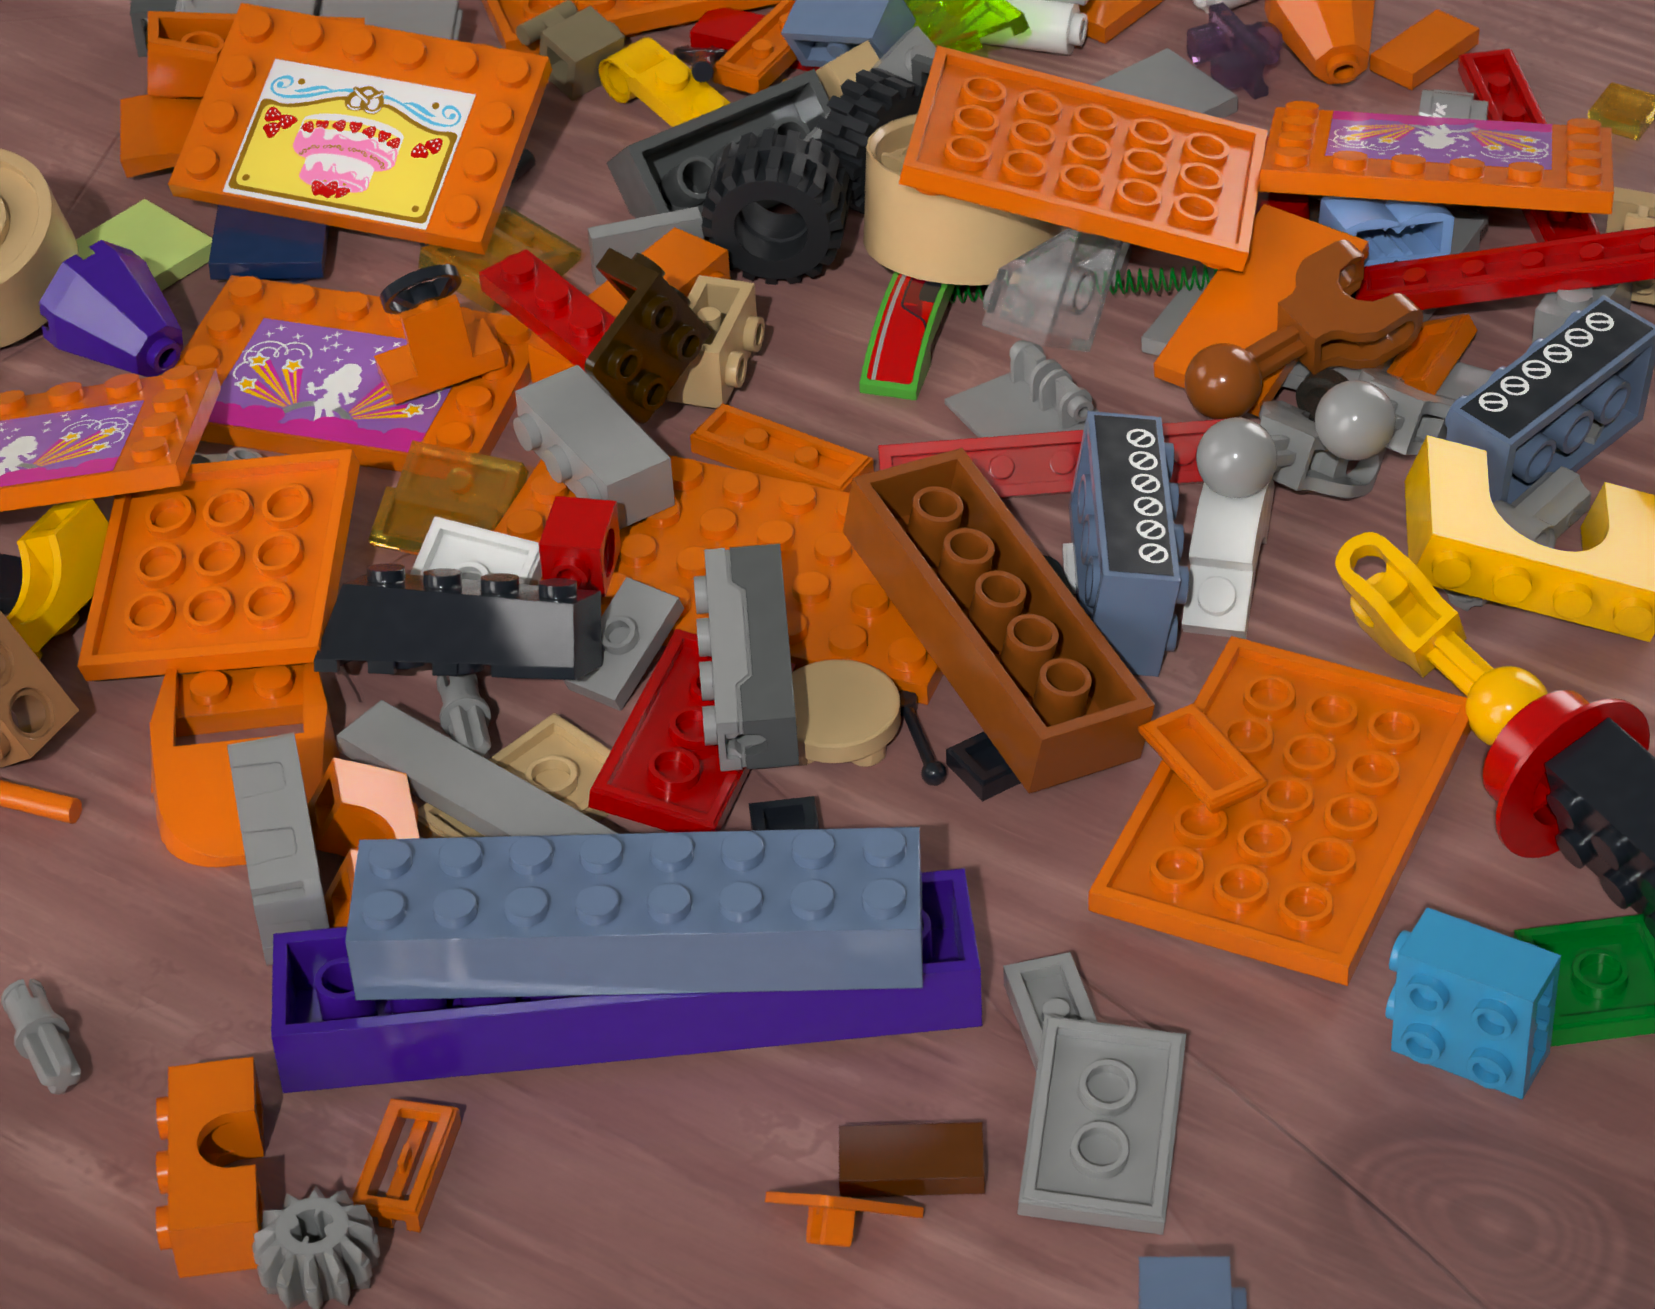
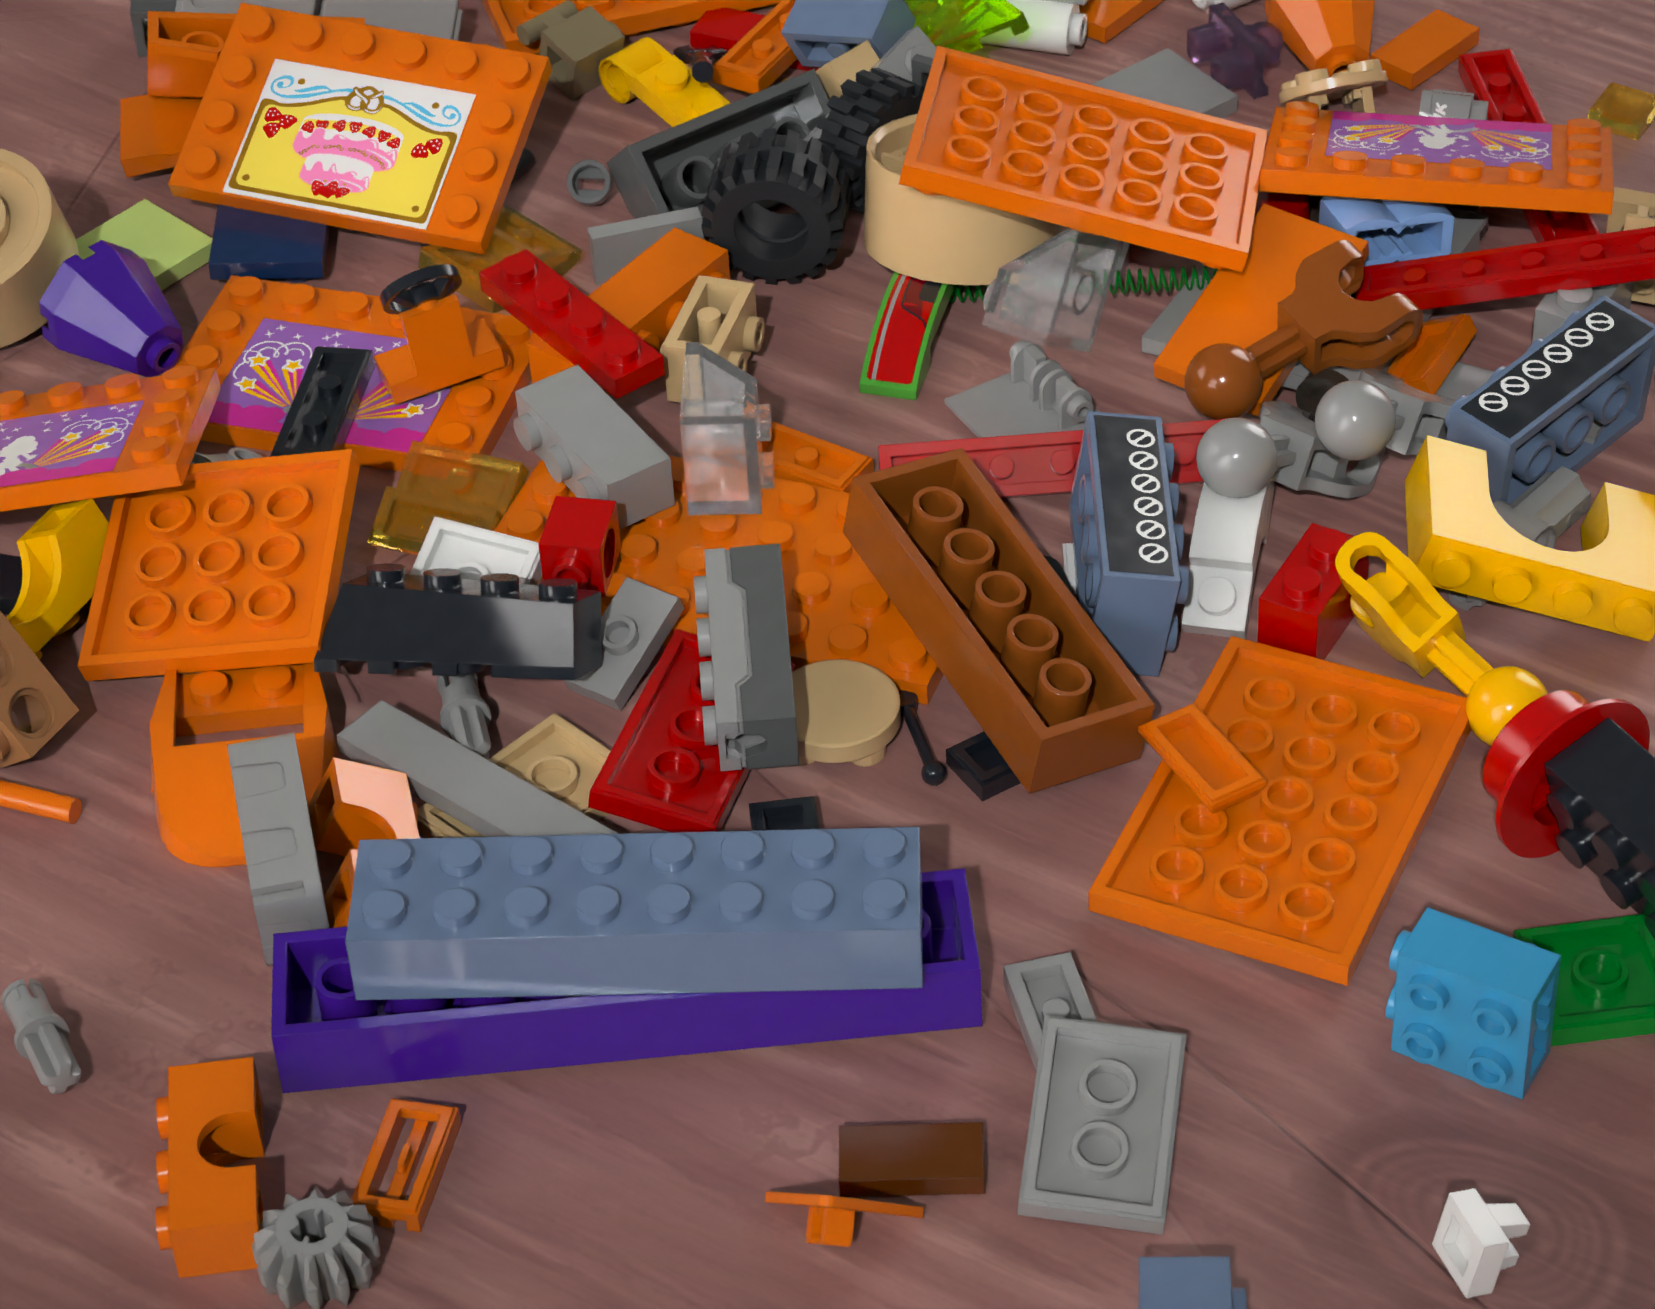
(325, 401): none -> black tile
(589, 172): none -> dark grey hinge
(648, 339): dark brown bracket -> none
(723, 436): none -> clear slope
(1305, 600): none -> red brick
(1351, 85): none -> tan plate
(1476, 1241): none -> white tile

